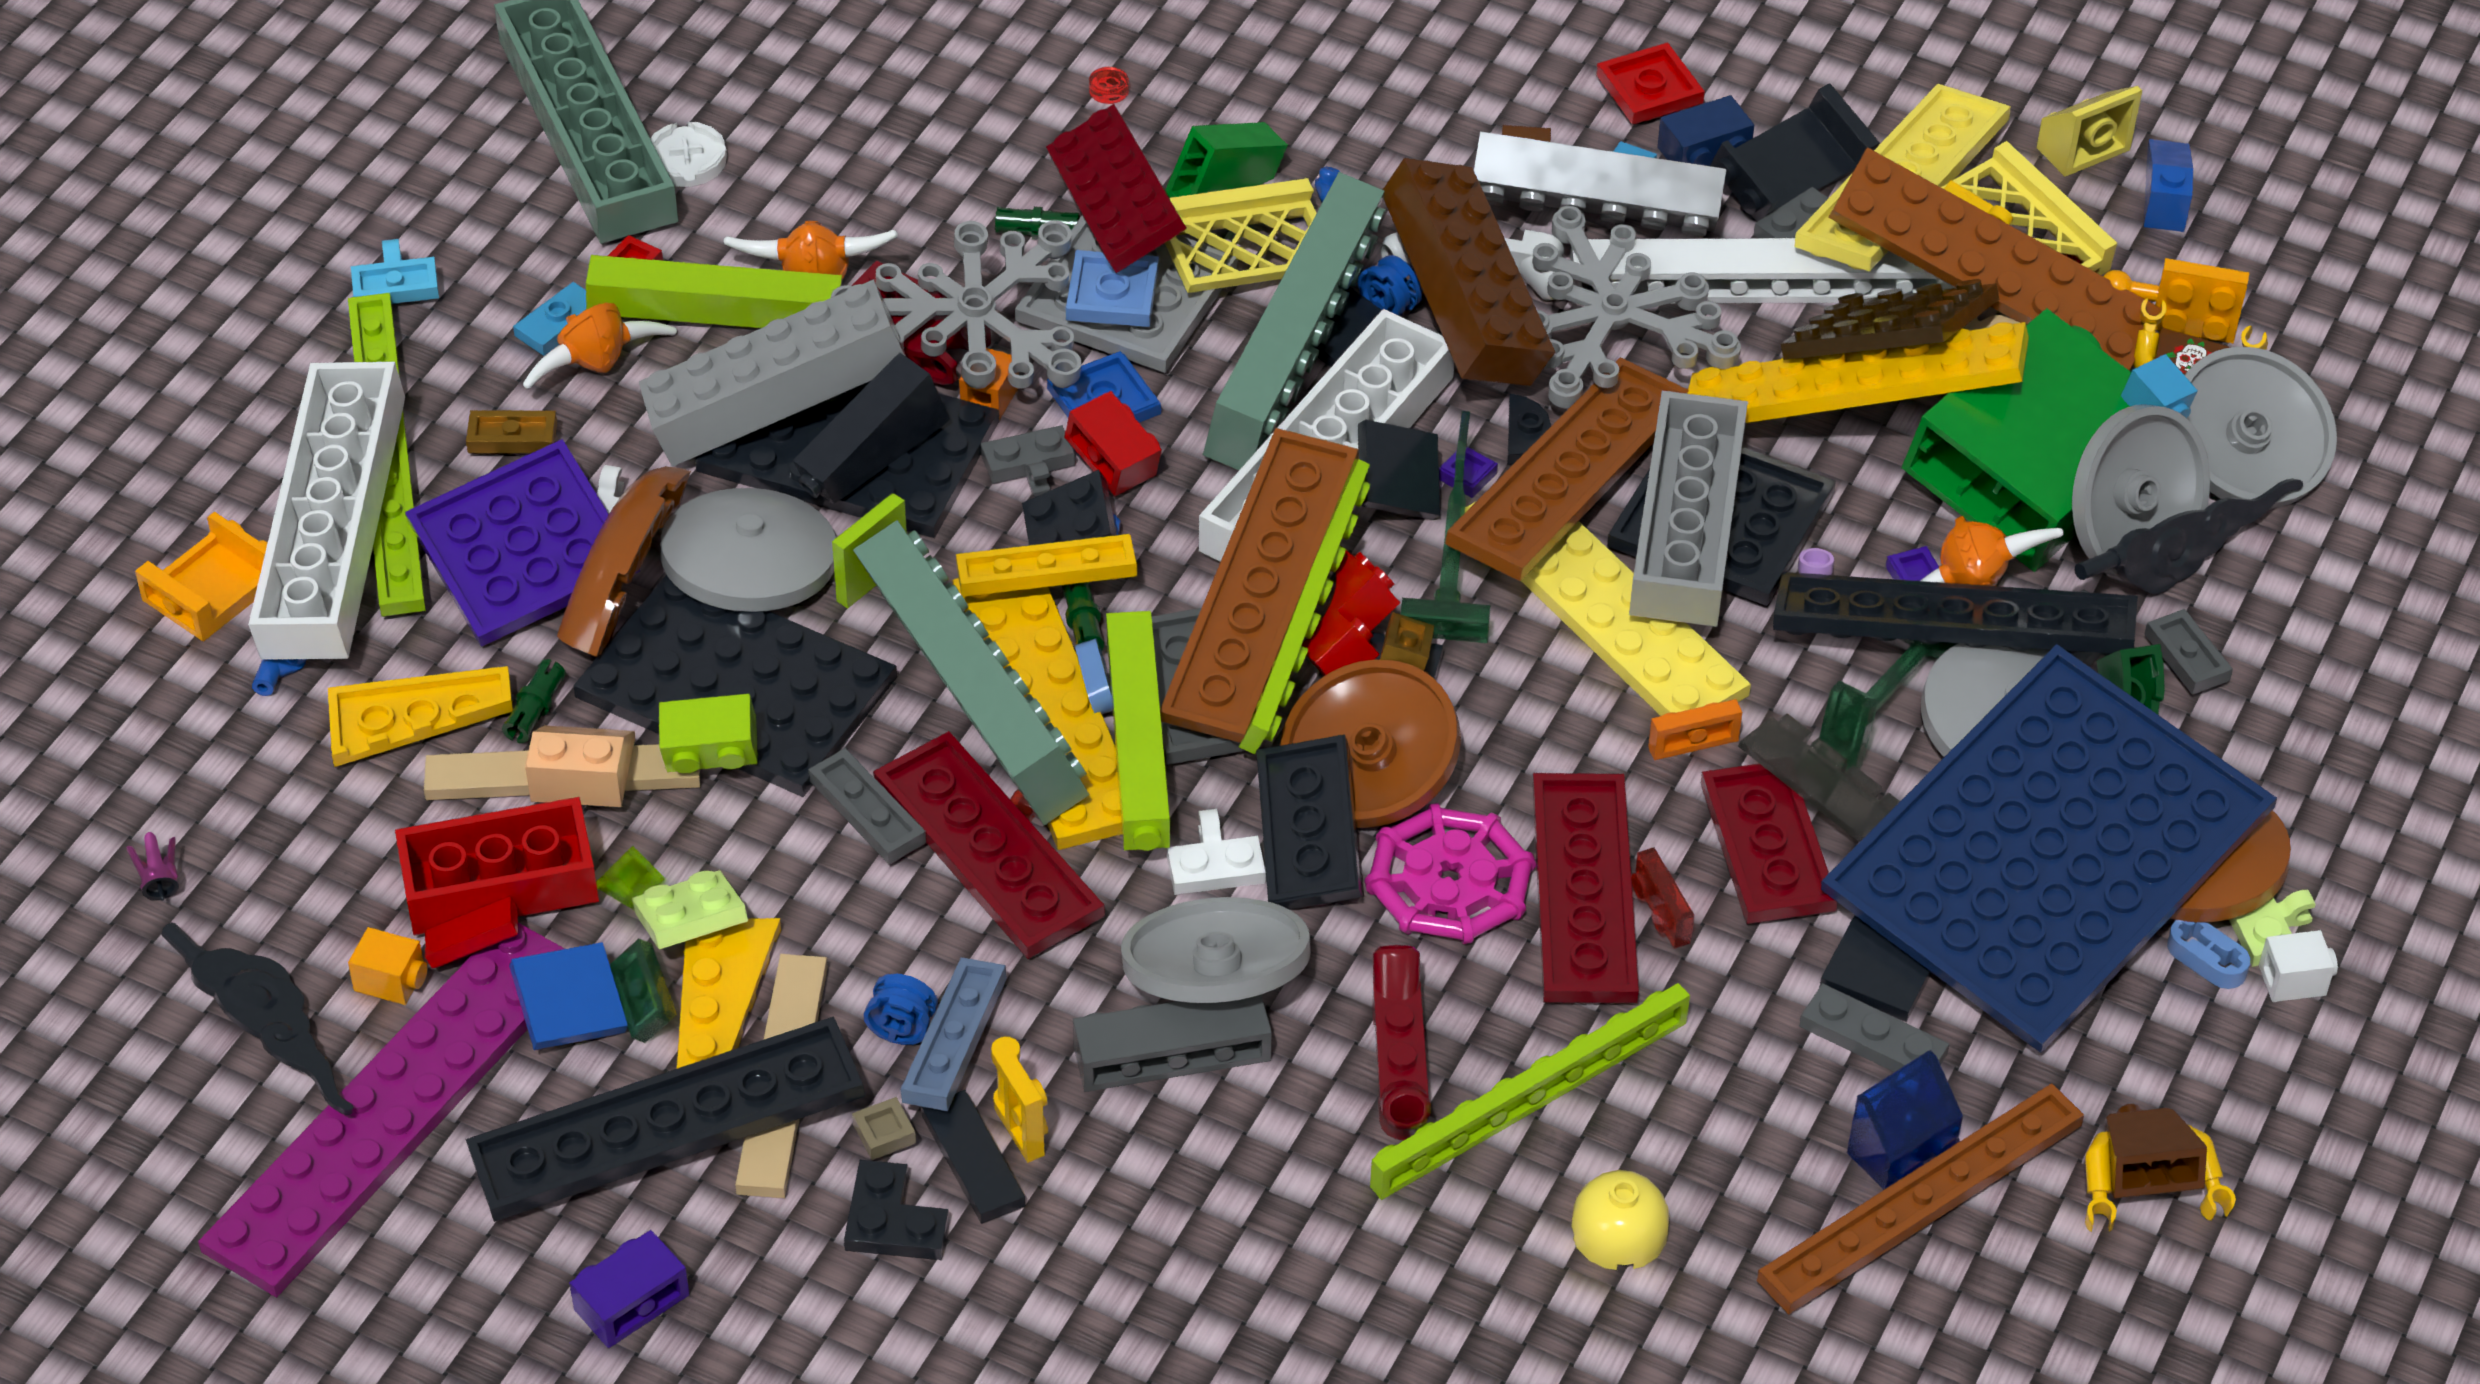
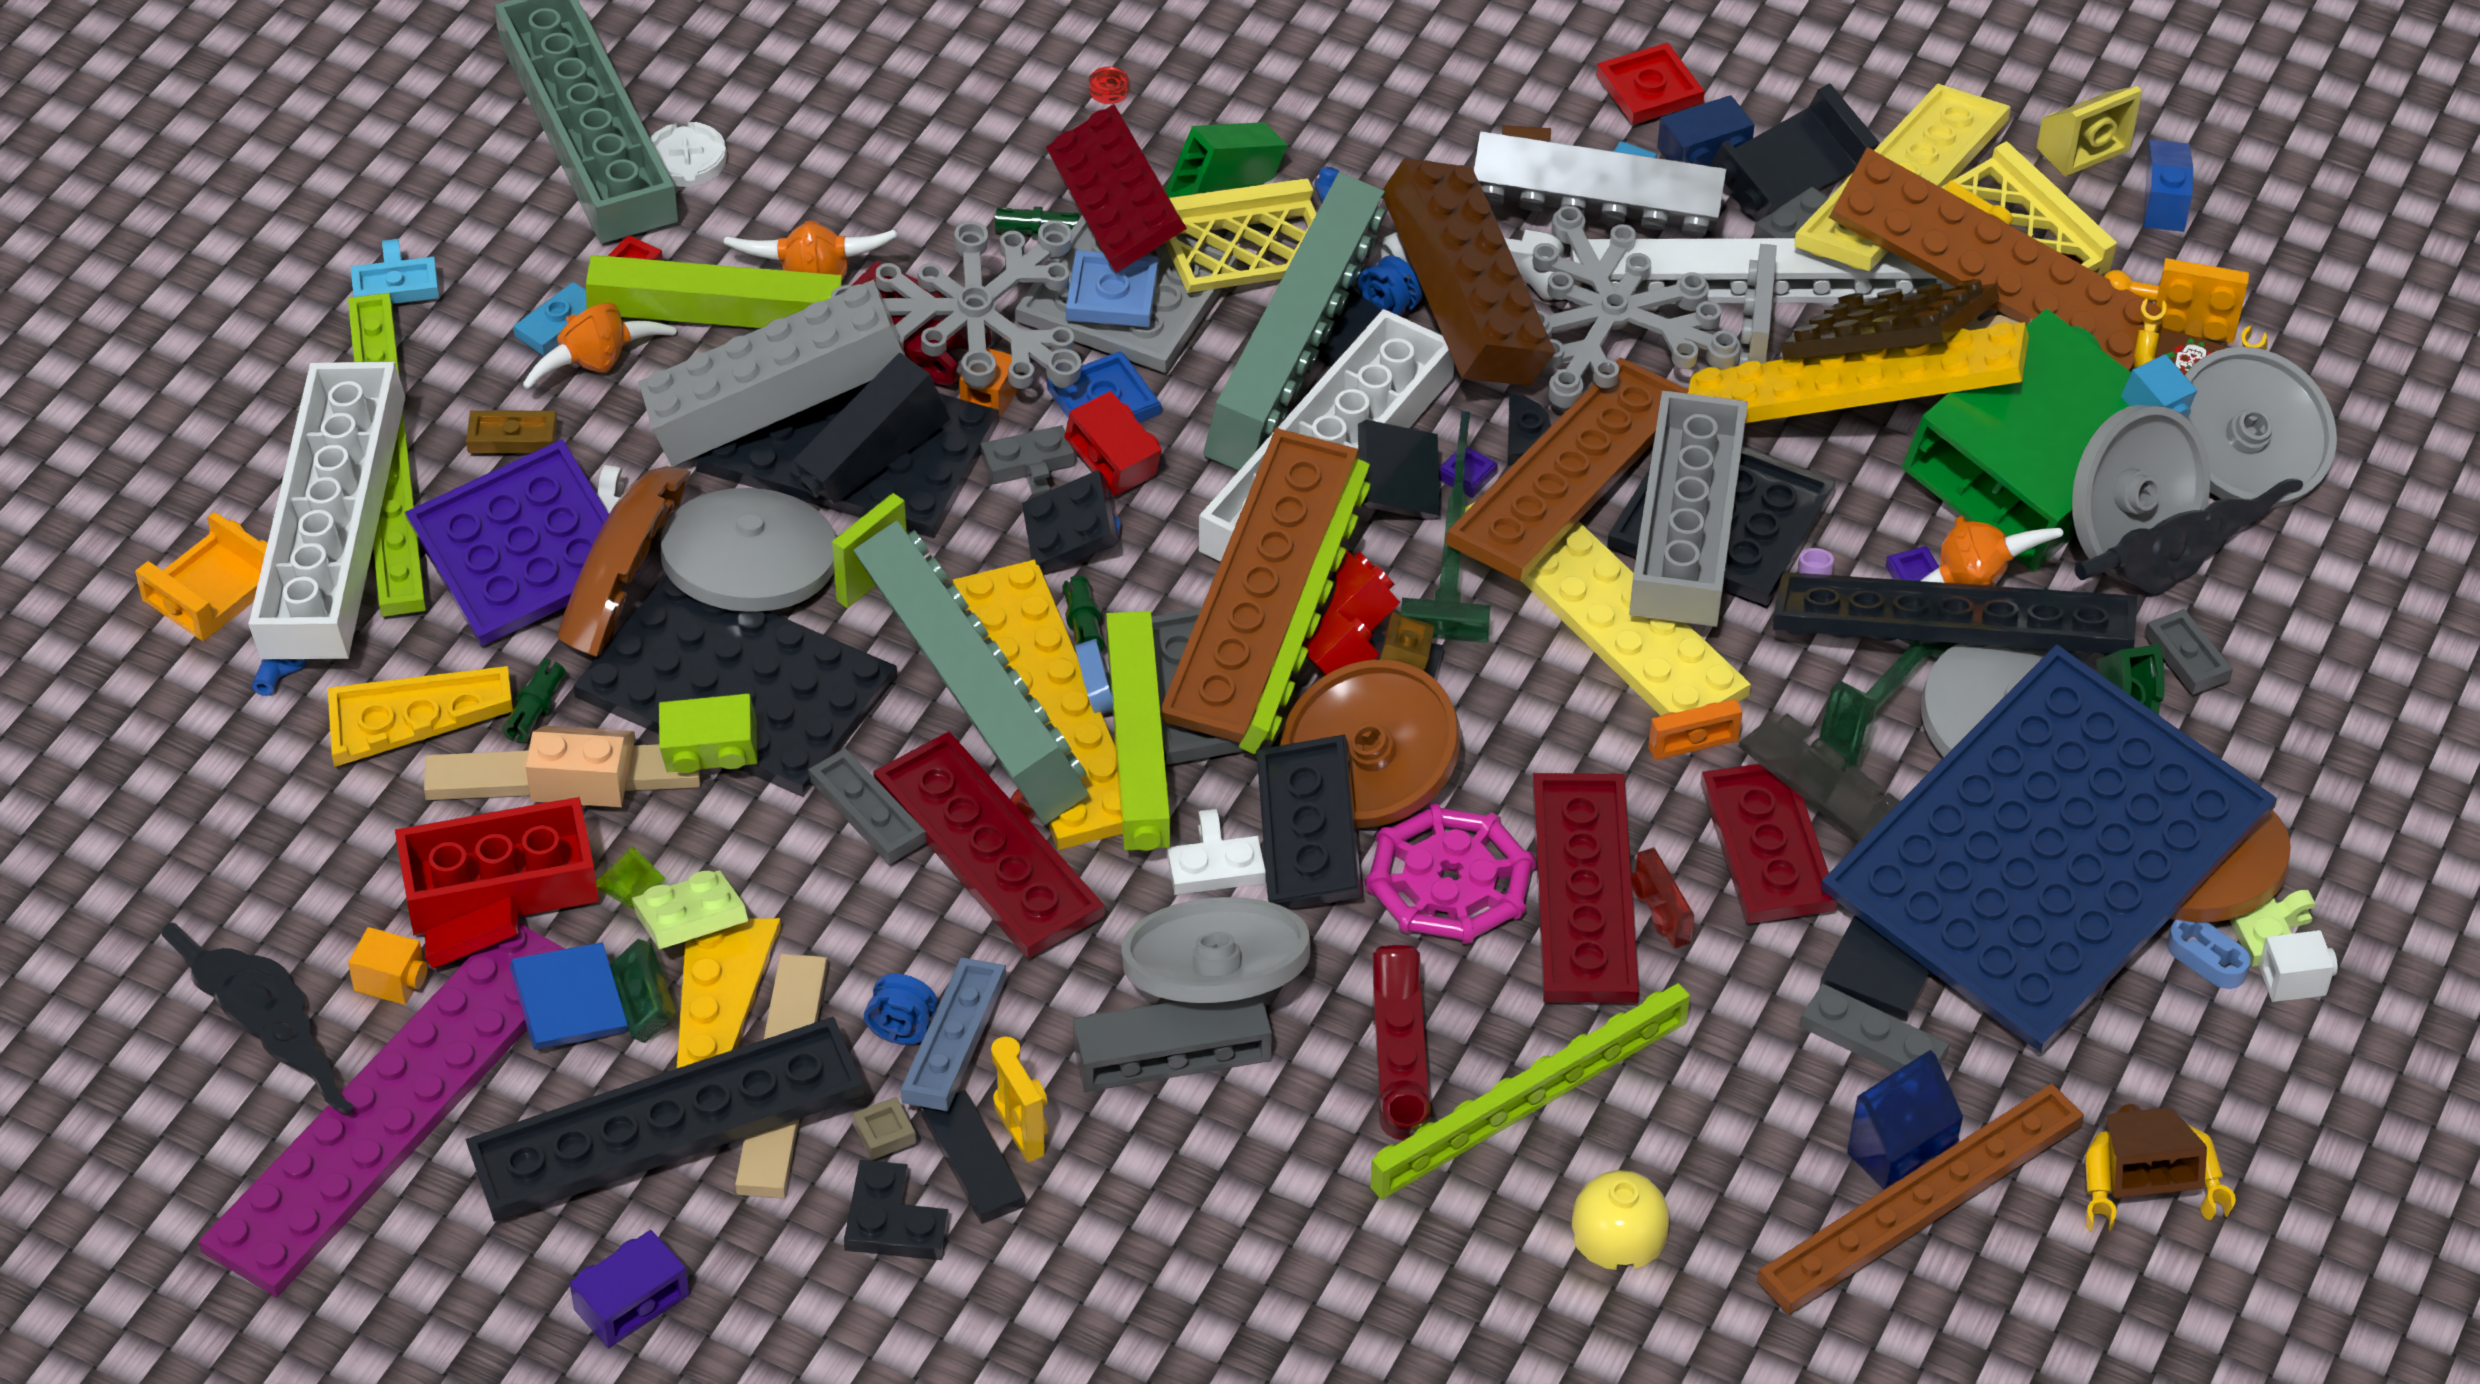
(158, 875): flat silver piece -> none
(1046, 565): yellow plate -> none
(1758, 305): none -> light grey plate

